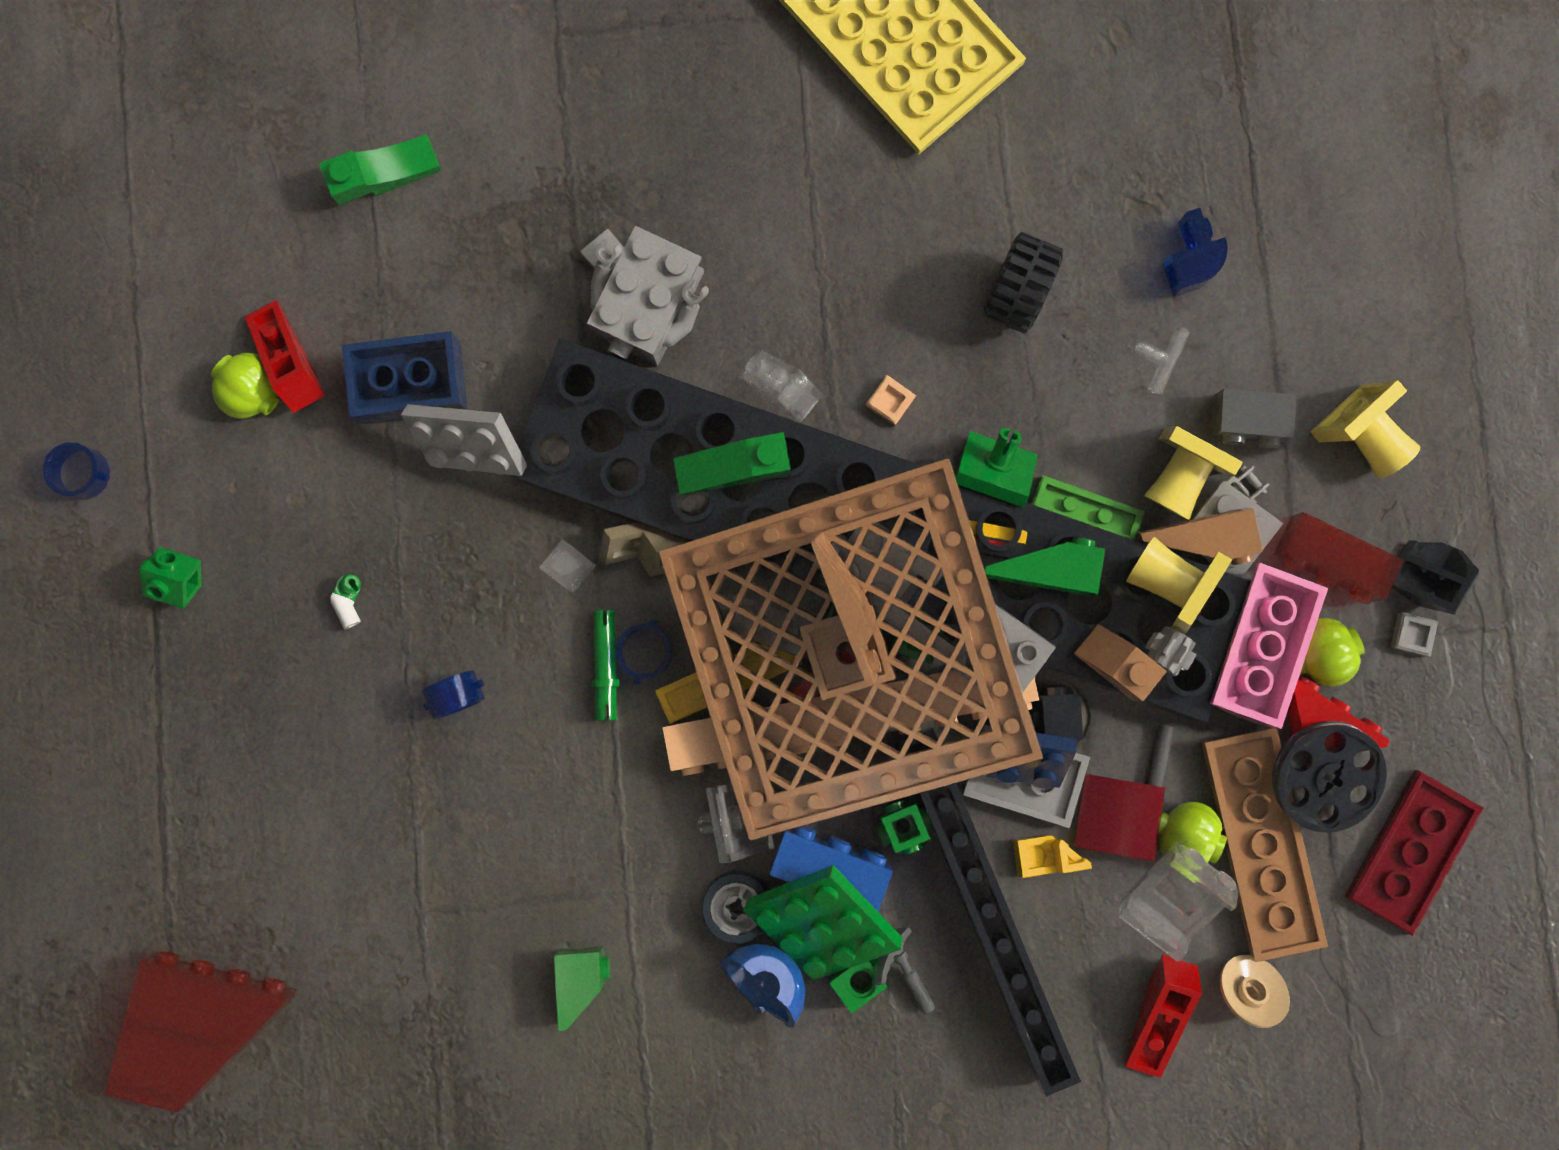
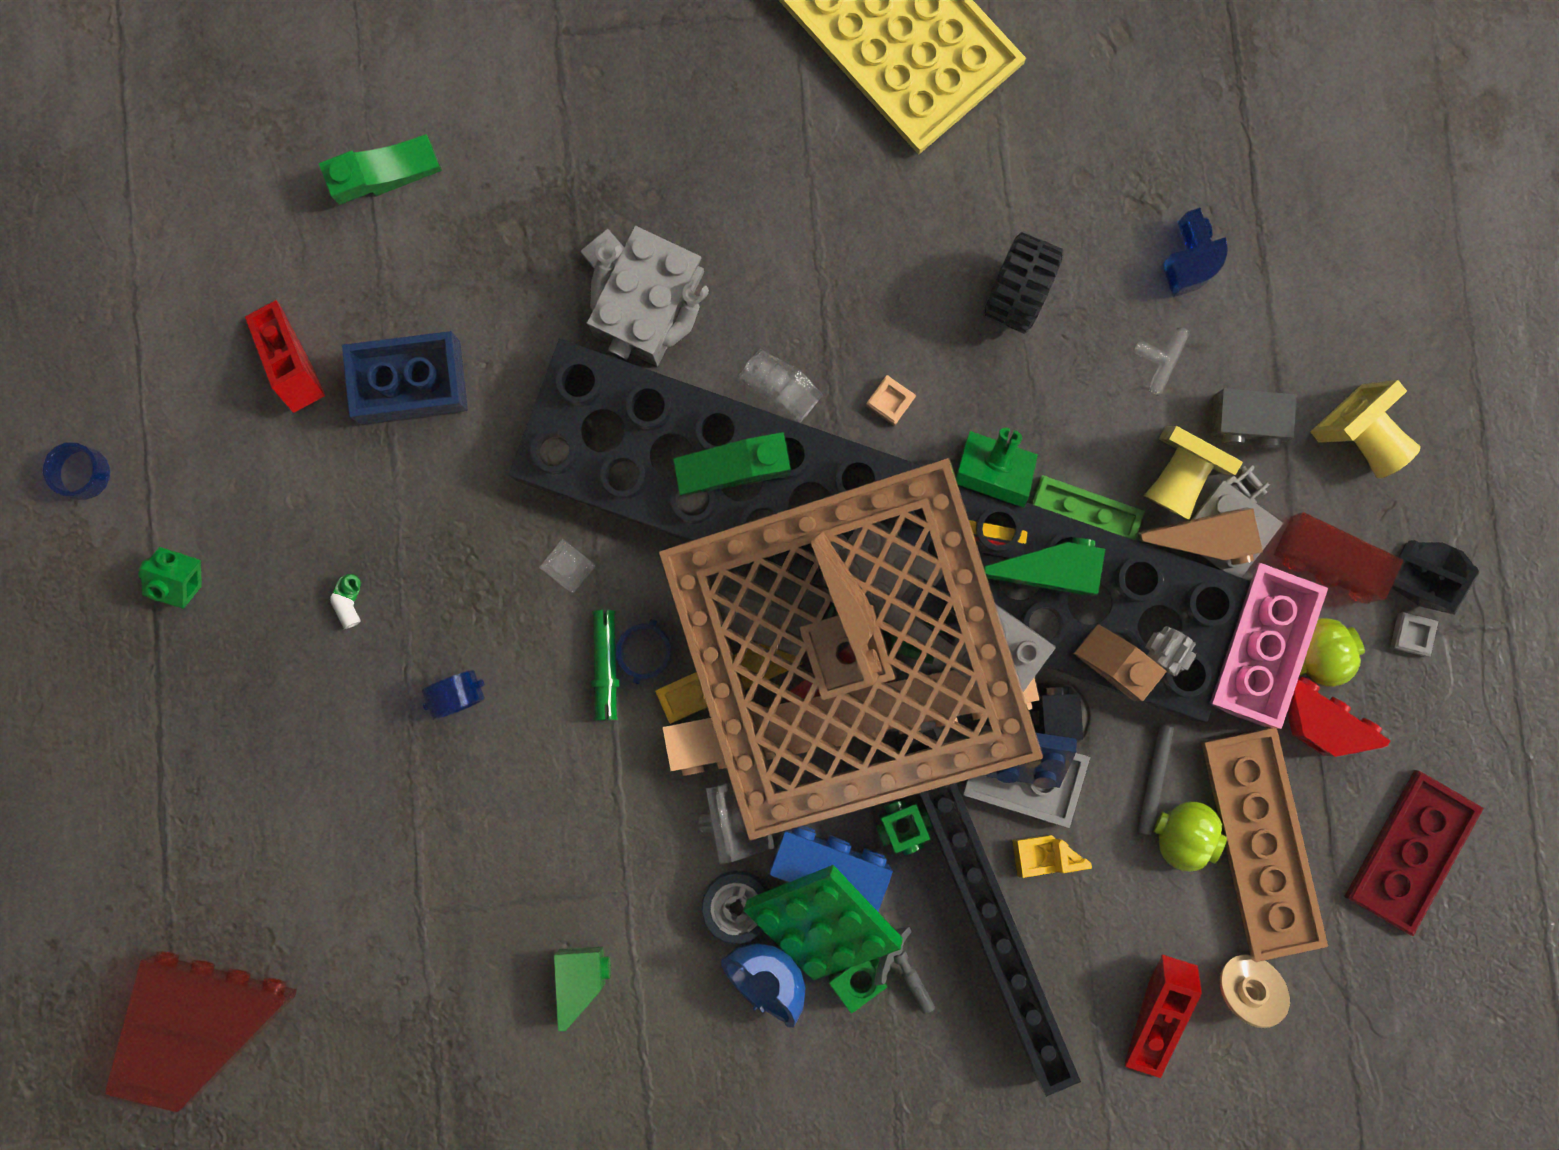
(242, 386): lime plant -> none
(464, 439): light grey plate -> none
(637, 541): dark tan slope -> none
(1120, 817): dark red slope -> none
(1164, 921): clear window -> none
(1177, 580): light yellow plant -> none
(1337, 762): black wedge -> none

